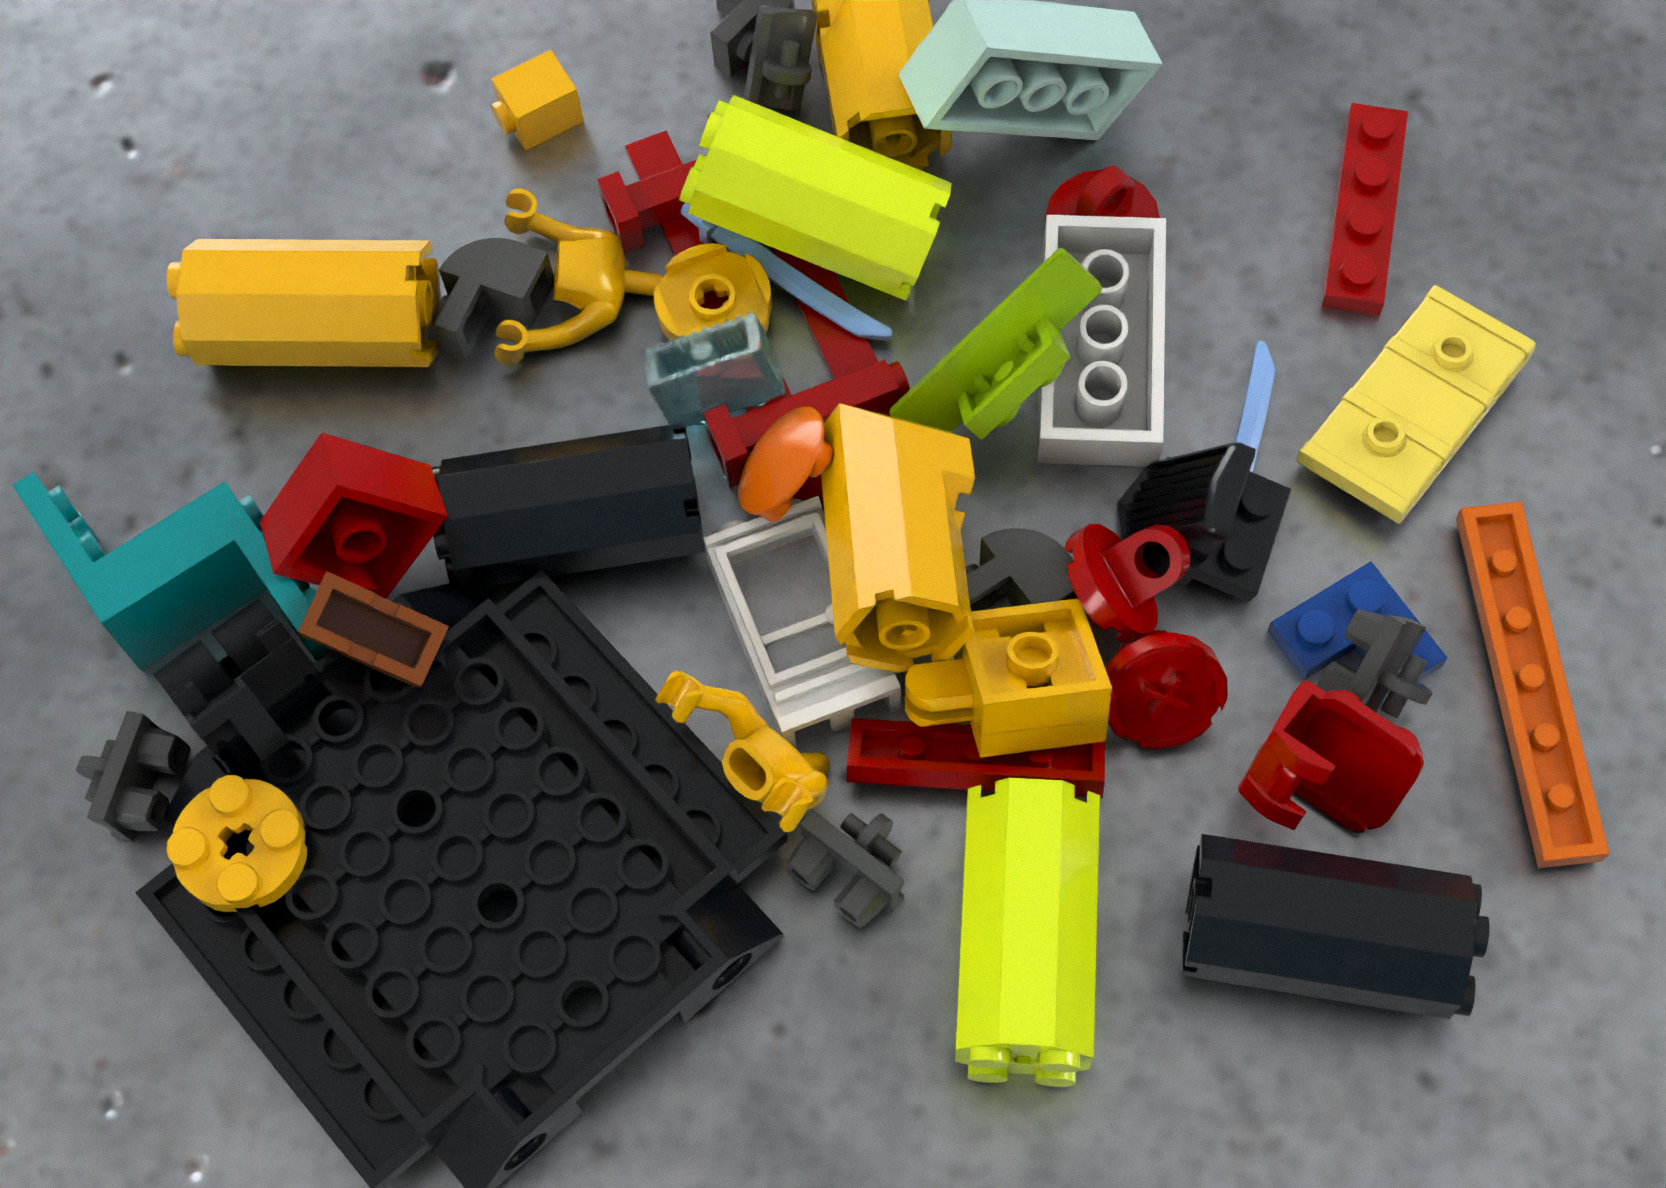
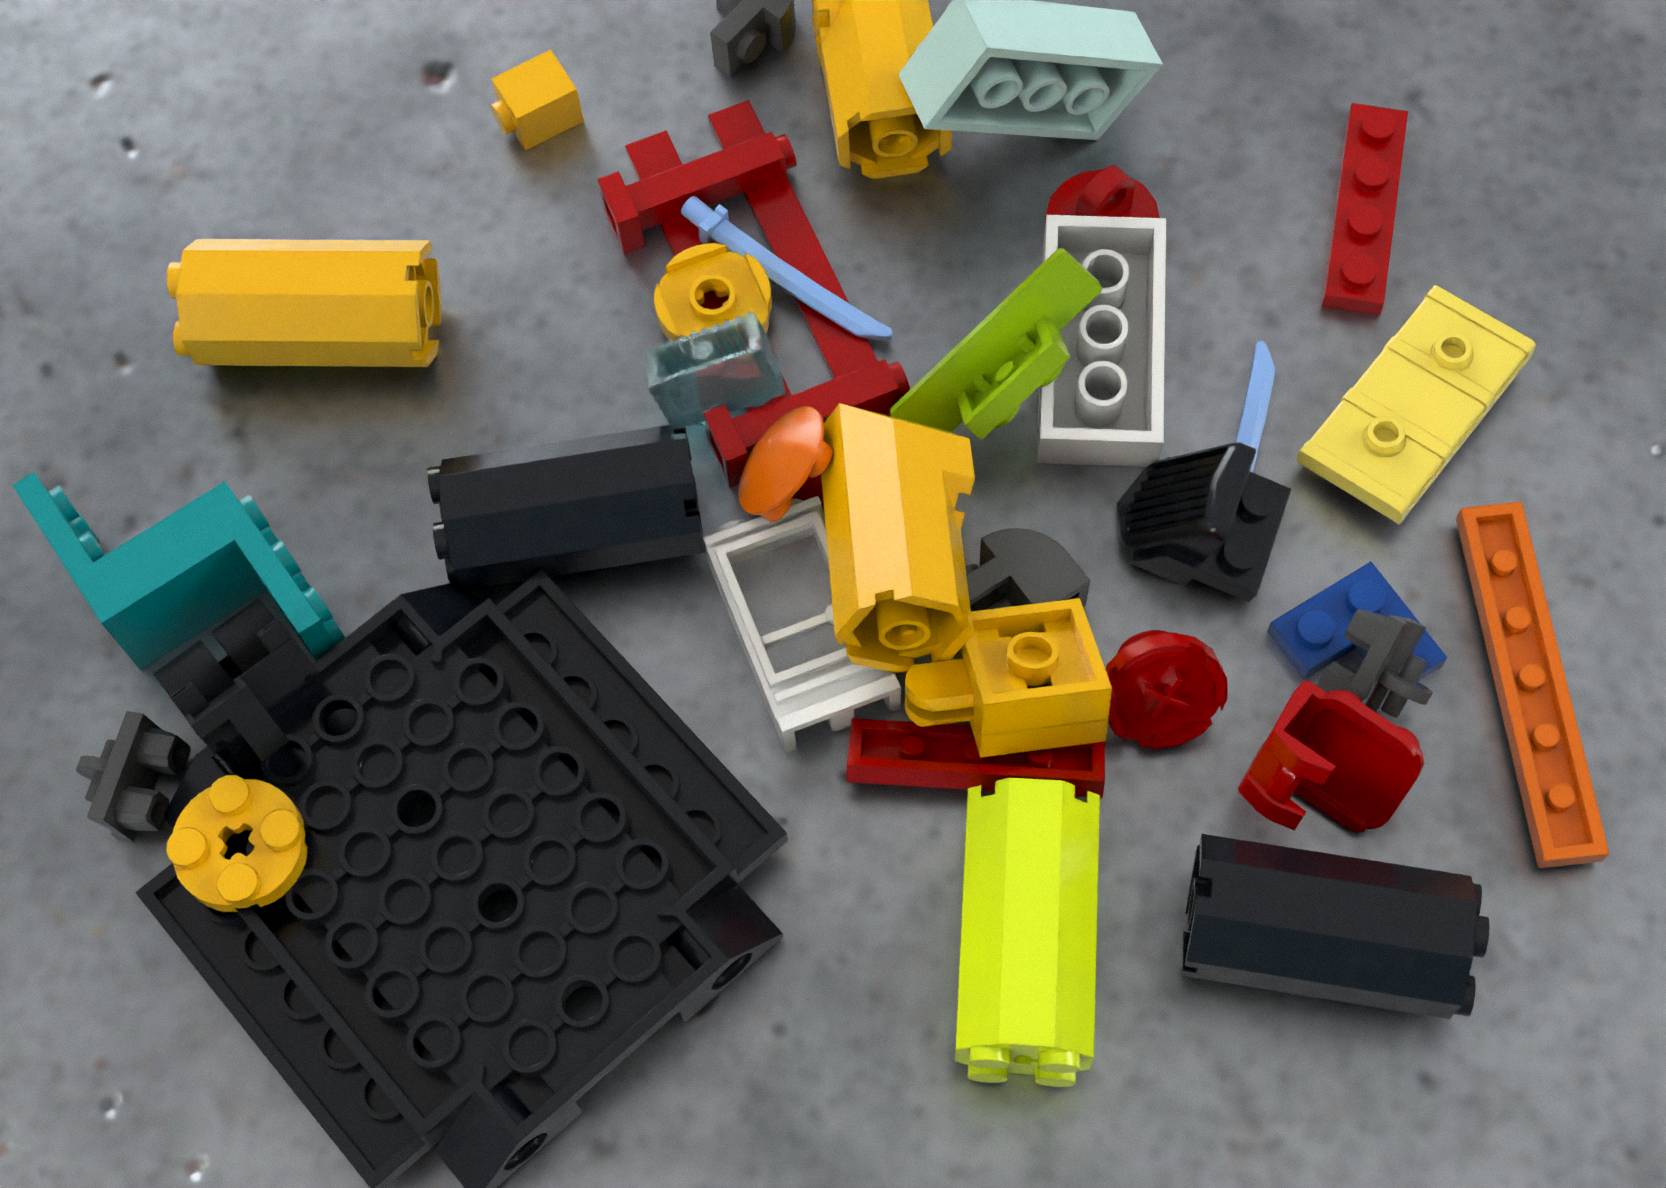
(352, 516): red brick -> none
(372, 630): dark orange brick -> none
(488, 279): dark grey brick -> none
(586, 274): yellow piece -> none
(759, 759): yellow piece -> none
(780, 57): dark grey hips -> none
(815, 196): neon yellow brick -> none
(871, 882): dark grey hips -> none
(1115, 581): red tile -> none

